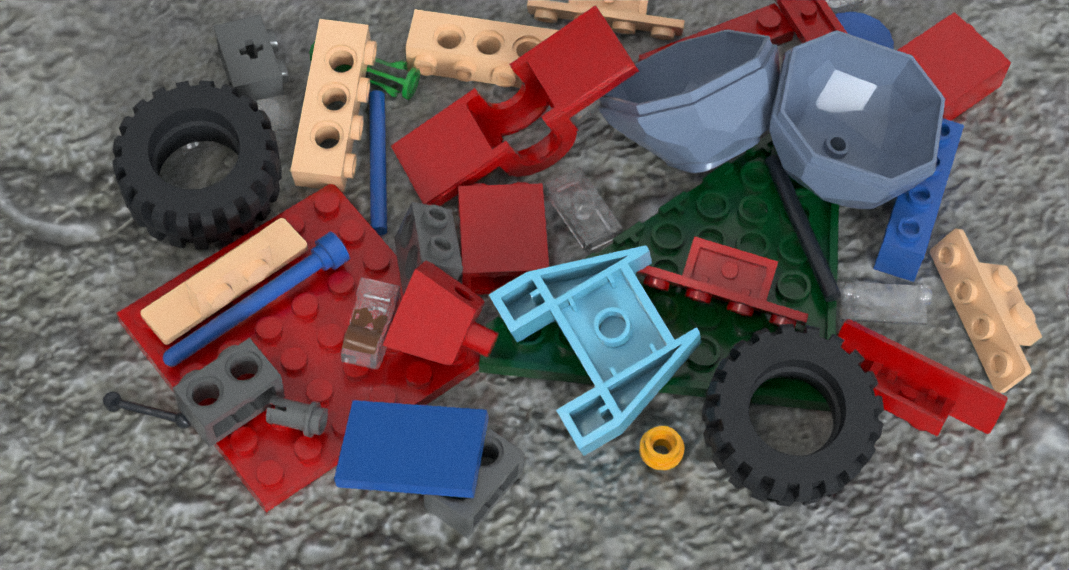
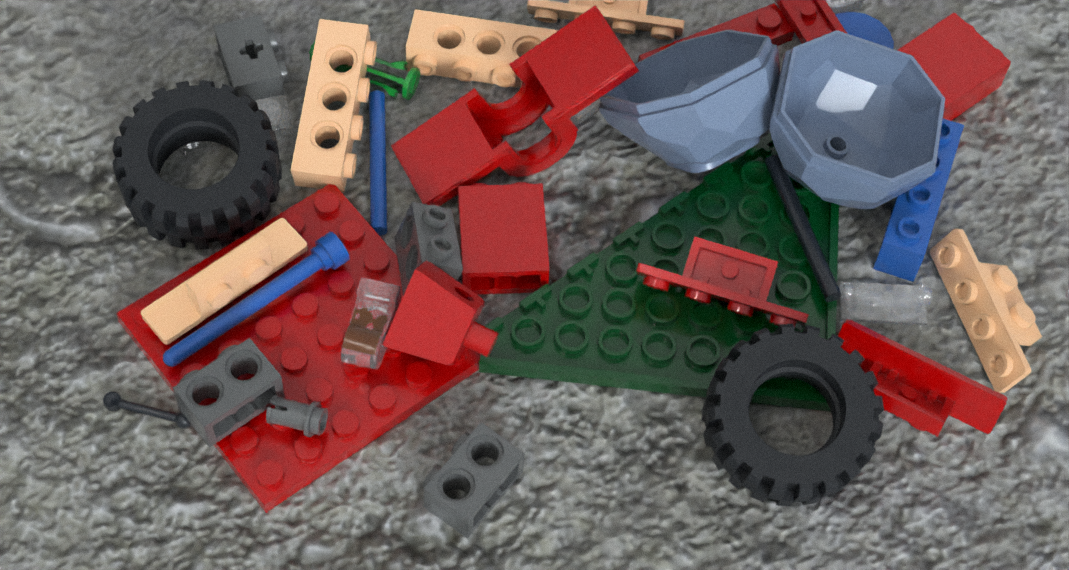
(412, 449): blue tile -> none
(583, 209): clear plate -> none
(609, 329): medium azure wedge -> none
(665, 437): light orange plate -> none

